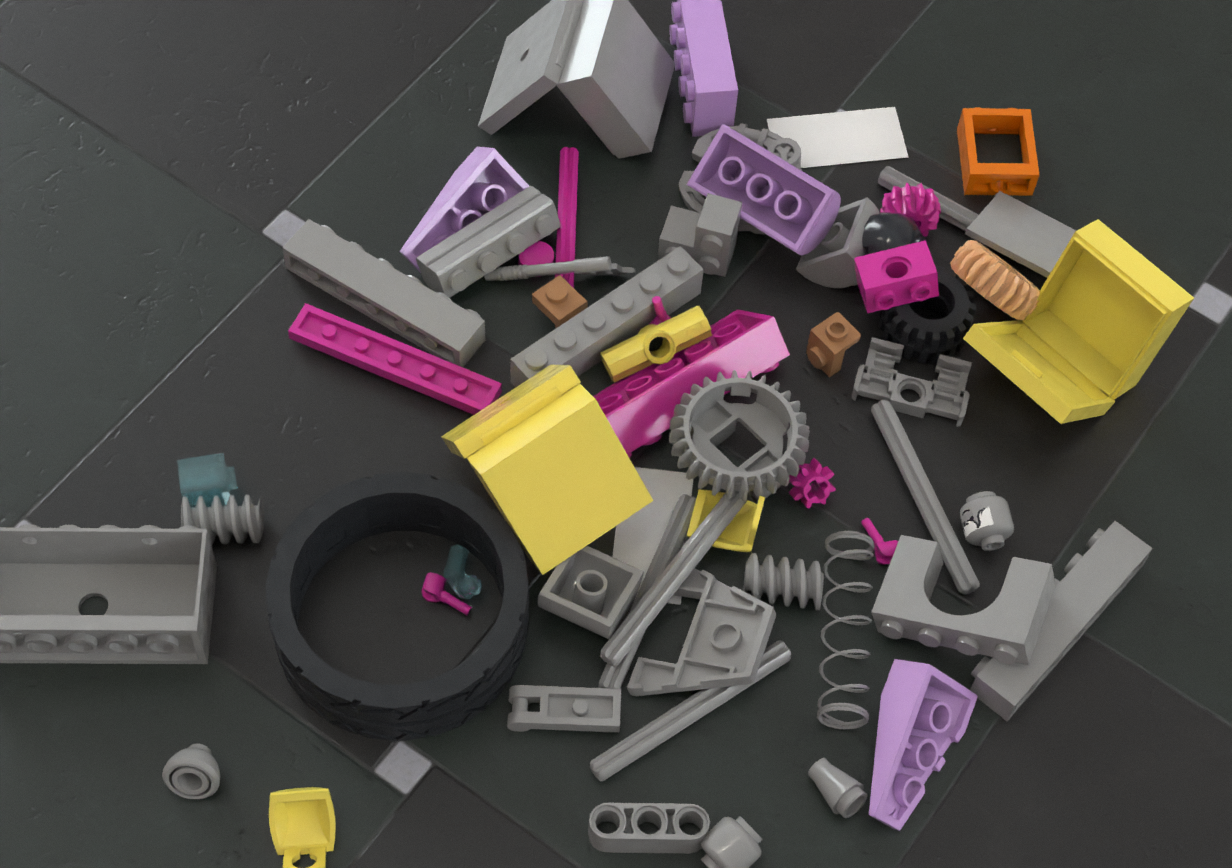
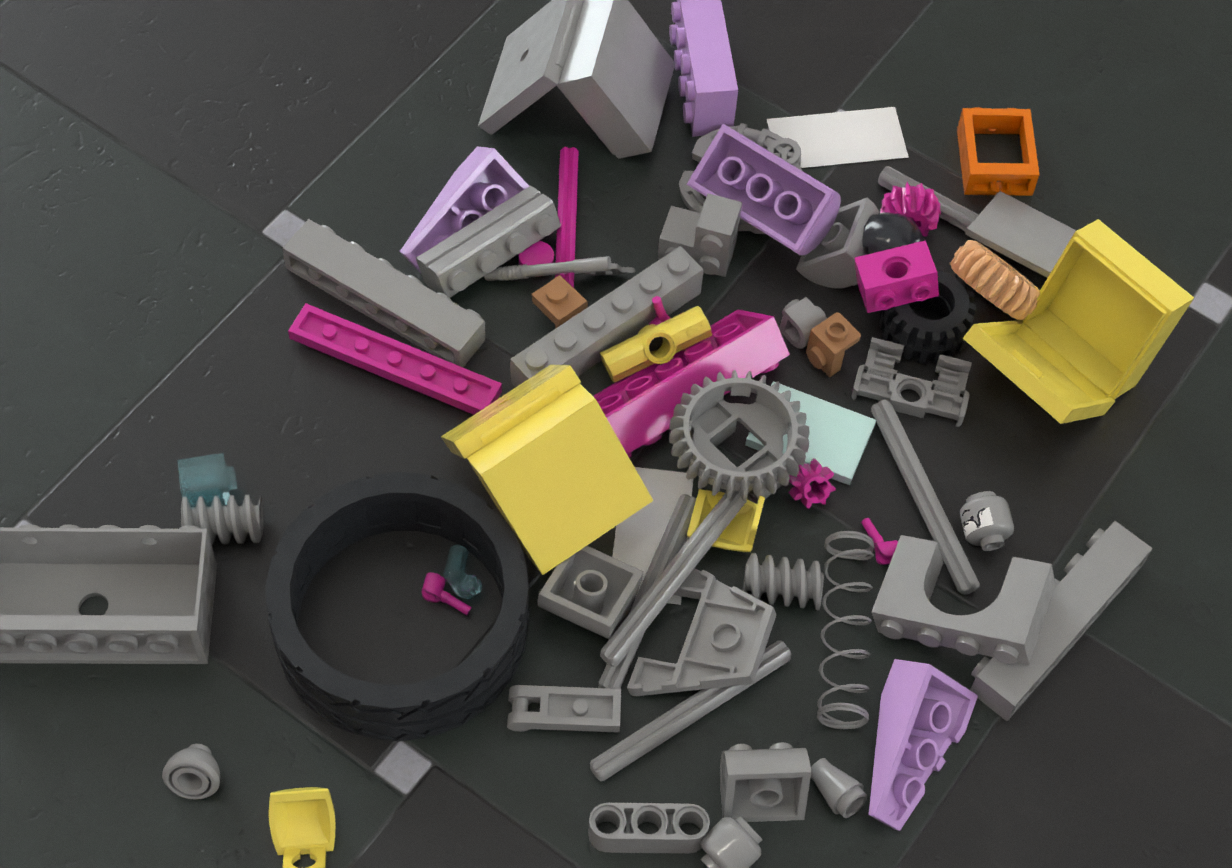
(765, 782): none -> light grey brick
(798, 321): none -> light grey plate
(835, 434): none -> light aqua tile

